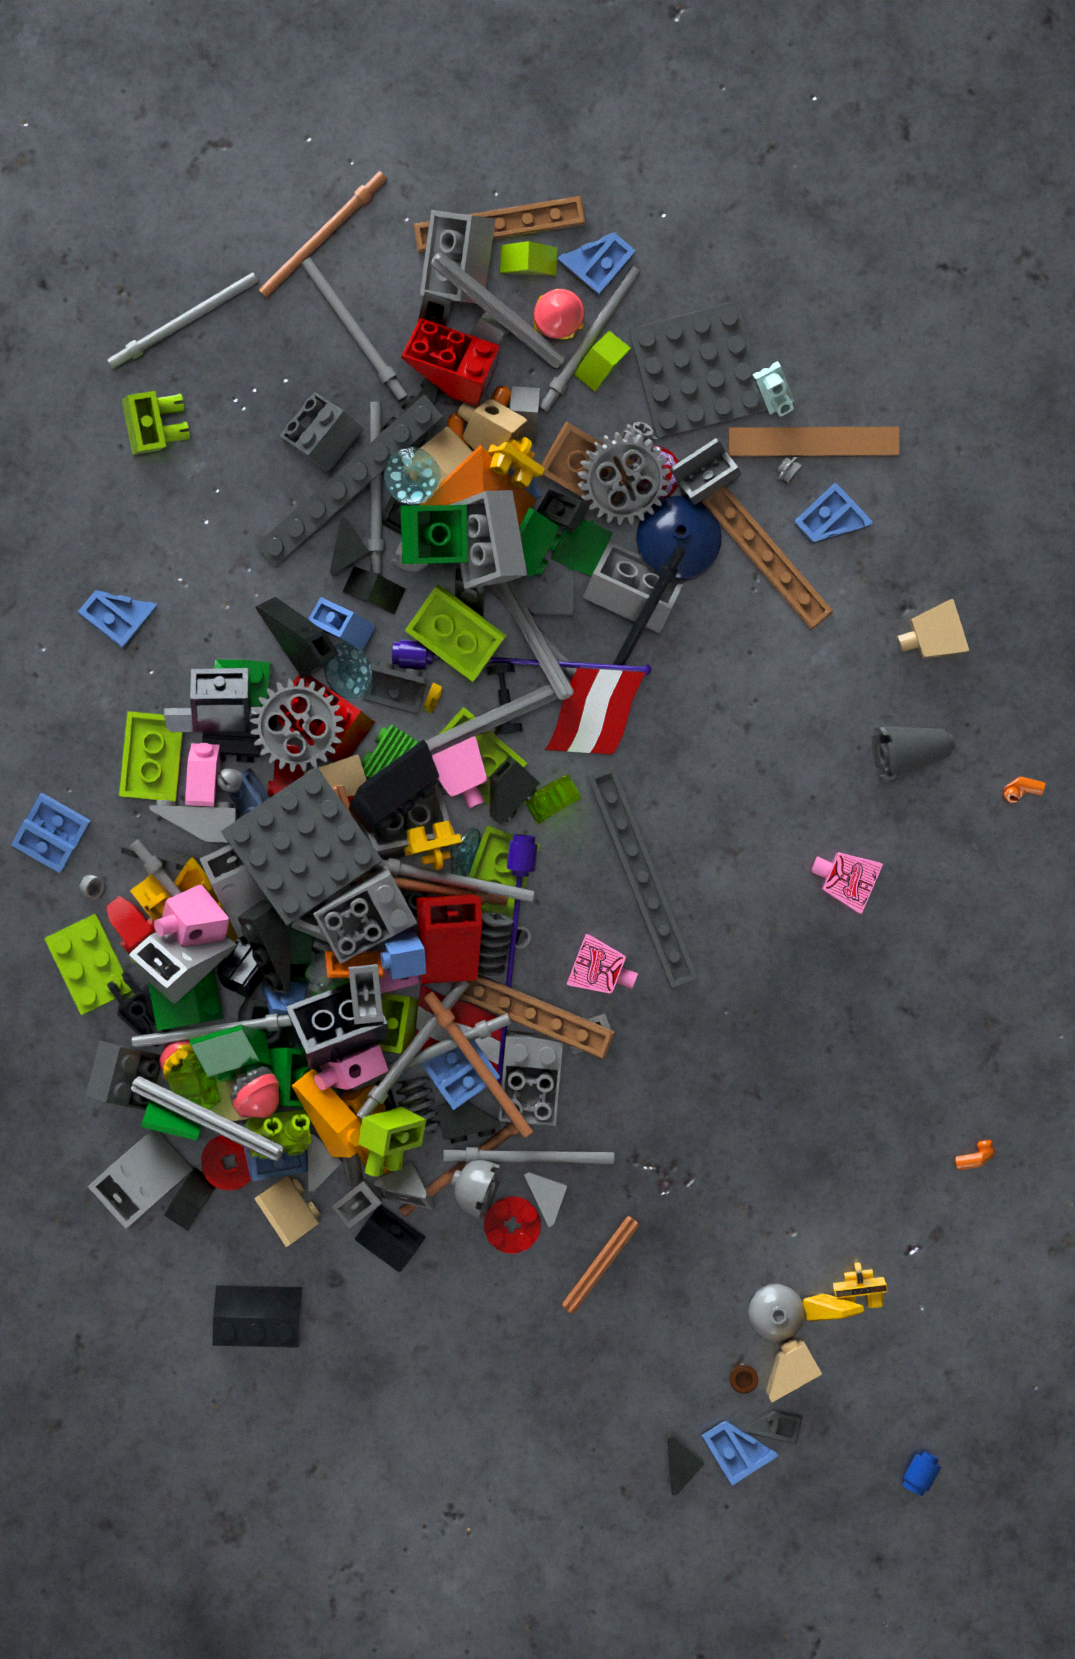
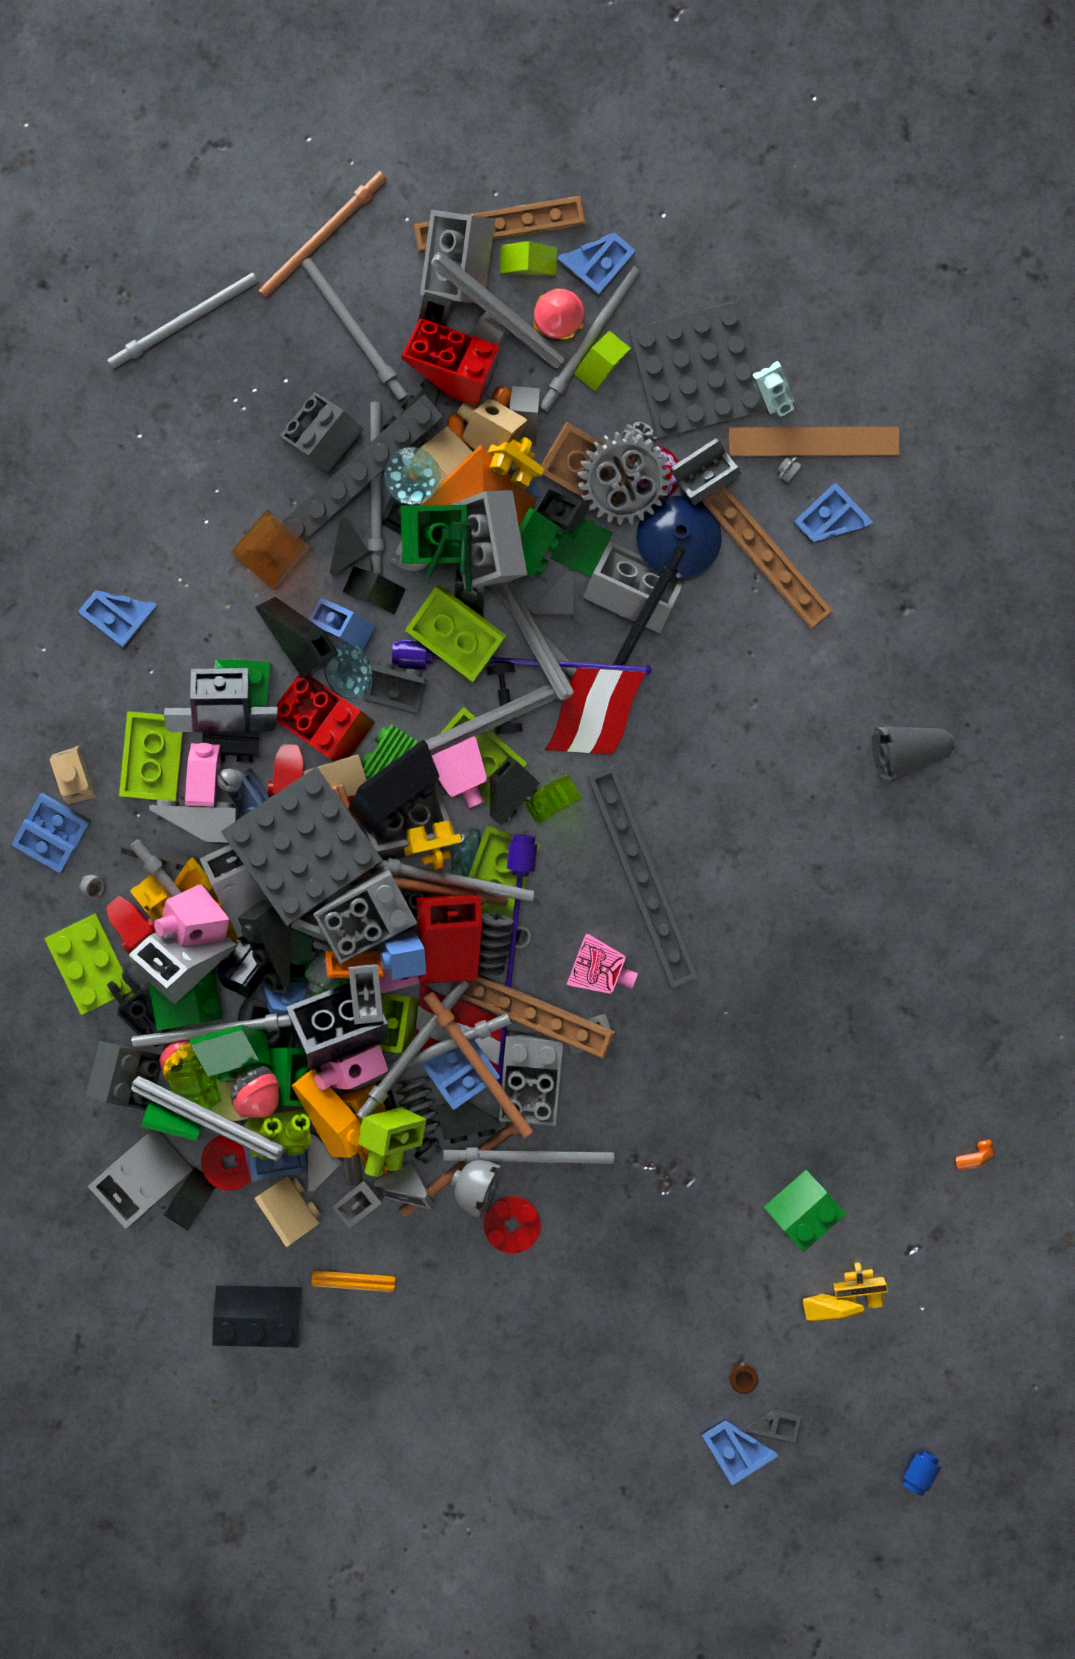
(72, 776): none -> tan torso
(144, 421): lime brick -> none
(270, 549): none -> clear orange slope
(317, 708): light grey gear -> none
(353, 1281): none -> light orange axle
(389, 1238): black panel -> none
(428, 1150): none -> dark grey plate
(433, 698): yellow tile -> none
(460, 537): none -> dark green plant
(547, 1194): light grey slope -> none
(600, 1264): nougat axle -> none
(682, 1463): pearl dark grey slope -> none
(776, 1312): light grey cylinder -> none
(791, 1369): tan slope -> none
(804, 1210): none -> slope
(848, 879): bright pink torso -> none
(936, 633): tan torso -> none
(1020, 787): orange arm -> none

